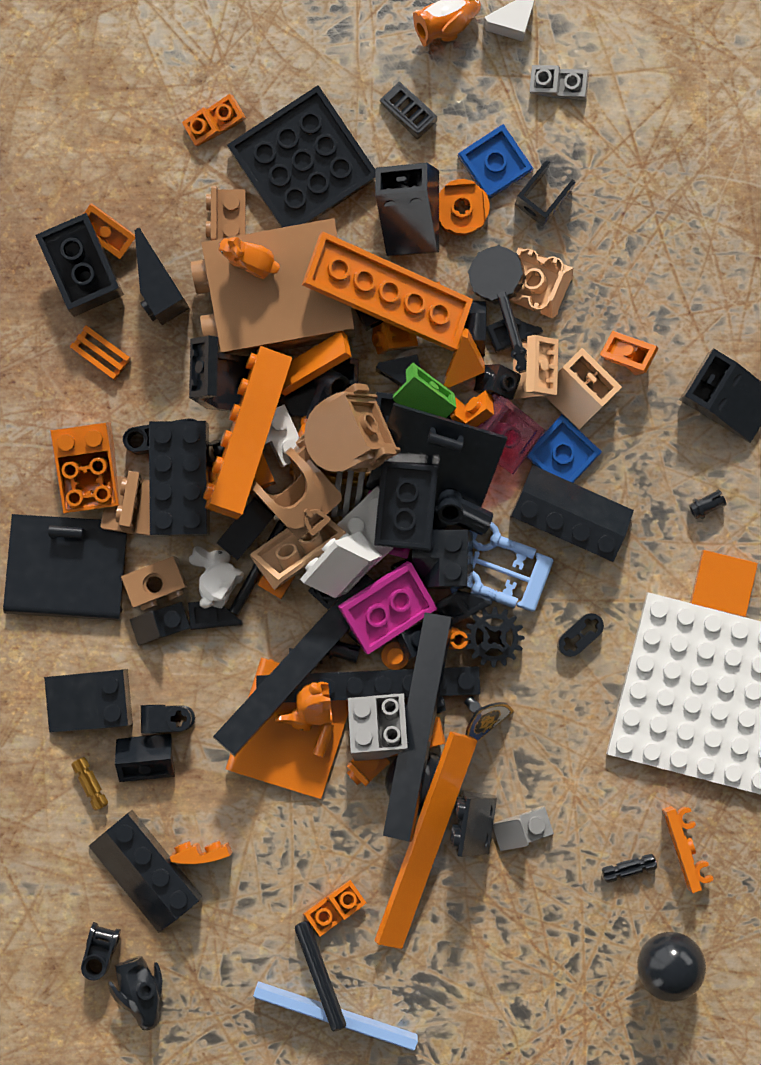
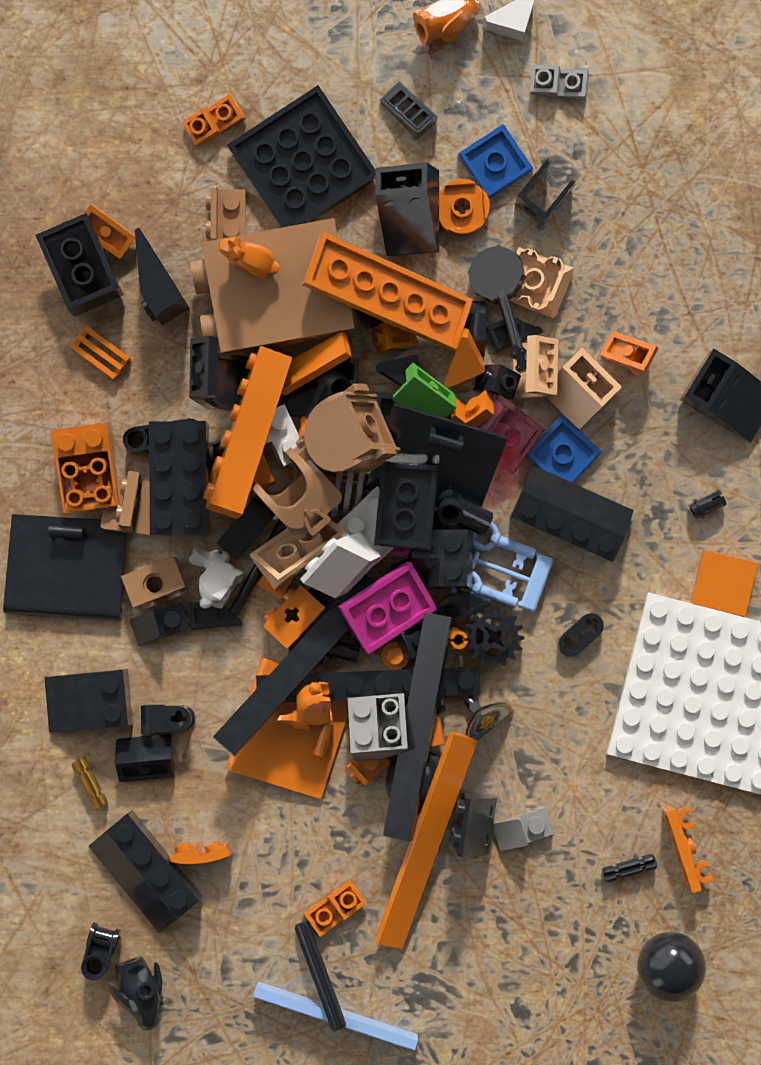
(286, 631): none -> orange brick

